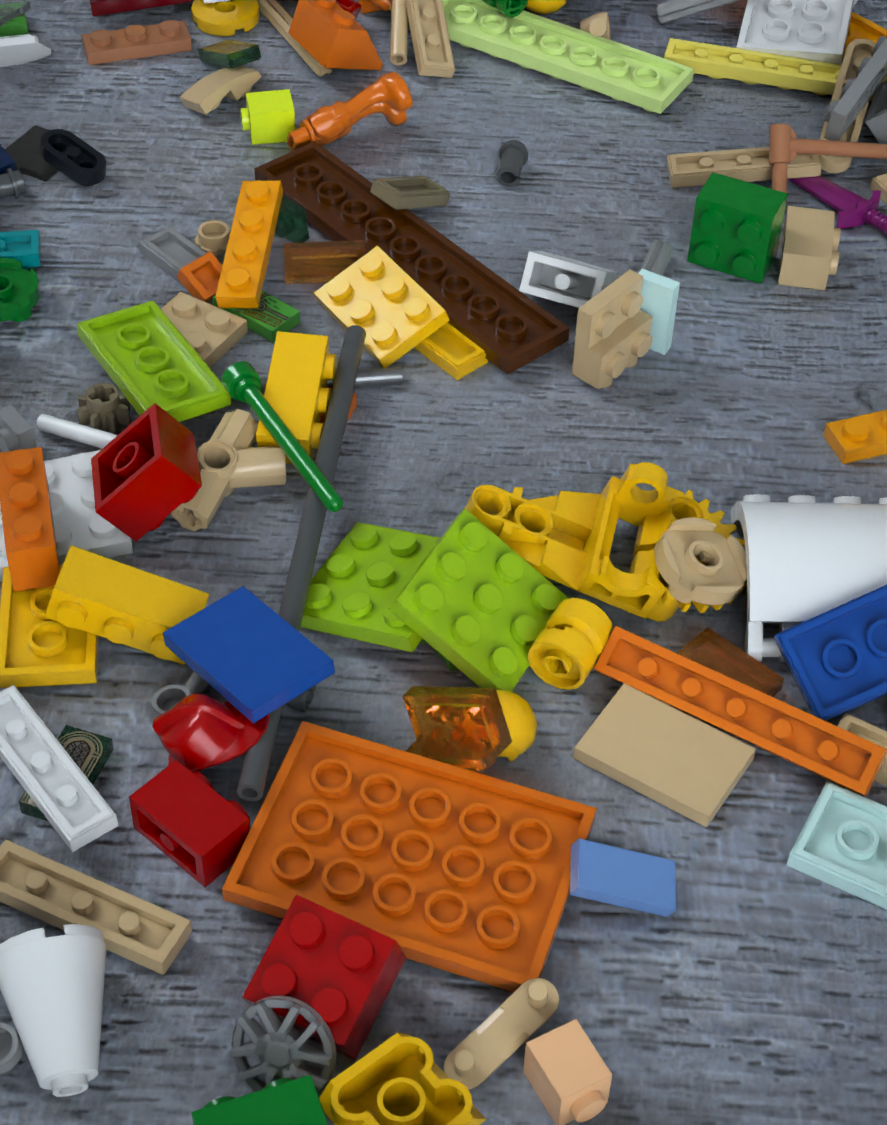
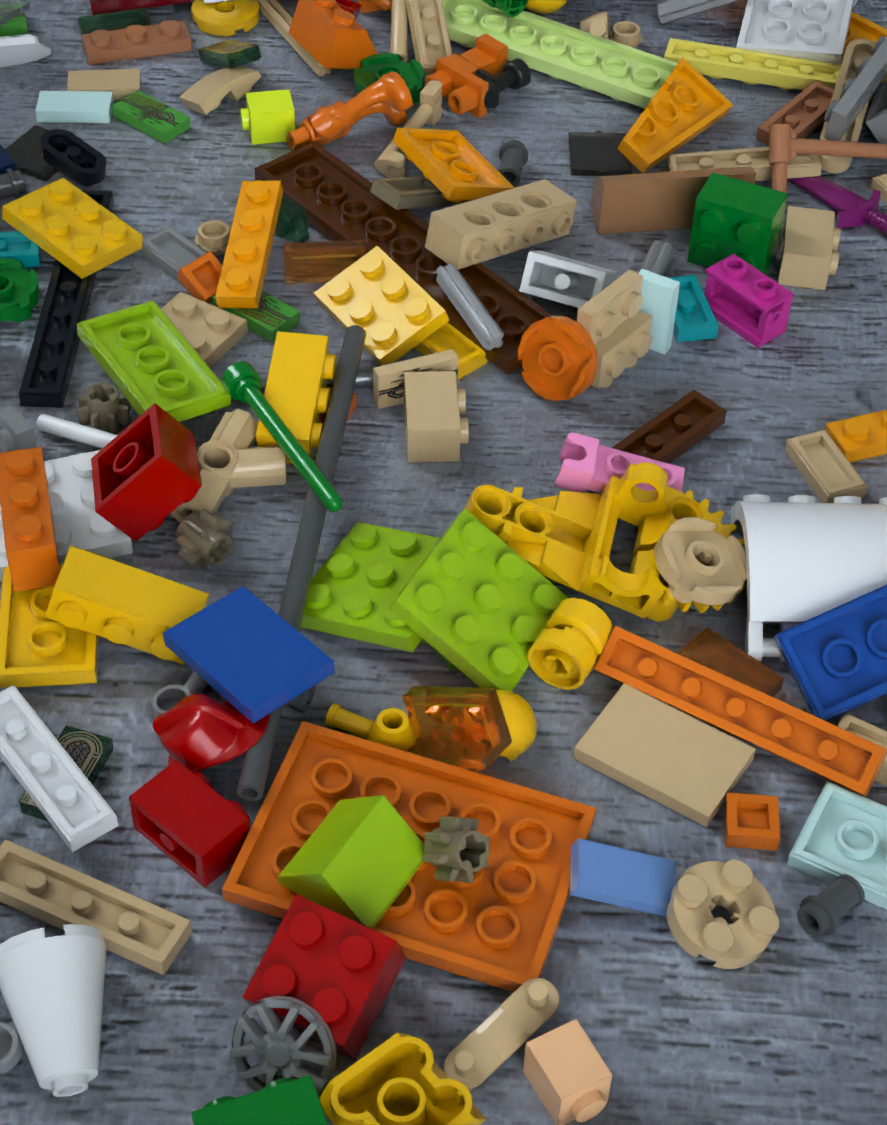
(56, 335): none -> black tile
(72, 227): none -> yellow plate
(74, 107): none -> light aqua tile
(113, 20): none -> clear green tile
(119, 81): none -> tan tile
(151, 117): none -> bright green tile
(204, 539): none -> dark tan gear
(356, 860): none -> lime slope
(377, 65): none -> green plate
(389, 378): none -> tan tile
(389, 728): none -> yellow bar
(391, 160): none -> tan hinge
(433, 417): none -> tan brick
(451, 163): none -> light orange plate
(456, 849): none -> dark tan gear
(469, 307): none -> light grey axle
(478, 76): none -> orange hips
(500, 223): none -> tan brick
(557, 358): none -> orange tile
(592, 465): none -> bright pink plate
(597, 154): none -> clear smoke piece
(626, 33): none -> tan plate
(652, 199): none -> medium nougat brick
(674, 116): none -> light orange wing
(675, 429): none -> reddish brown plate
(693, 314): none -> teal plate
(737, 891): none -> tan plate
(747, 300): none -> dark pink hinge
(751, 821): none -> orange tile
(803, 112): none -> nougat plate
(820, 913): none -> dark grey pin
(824, 466): none -> tan tile

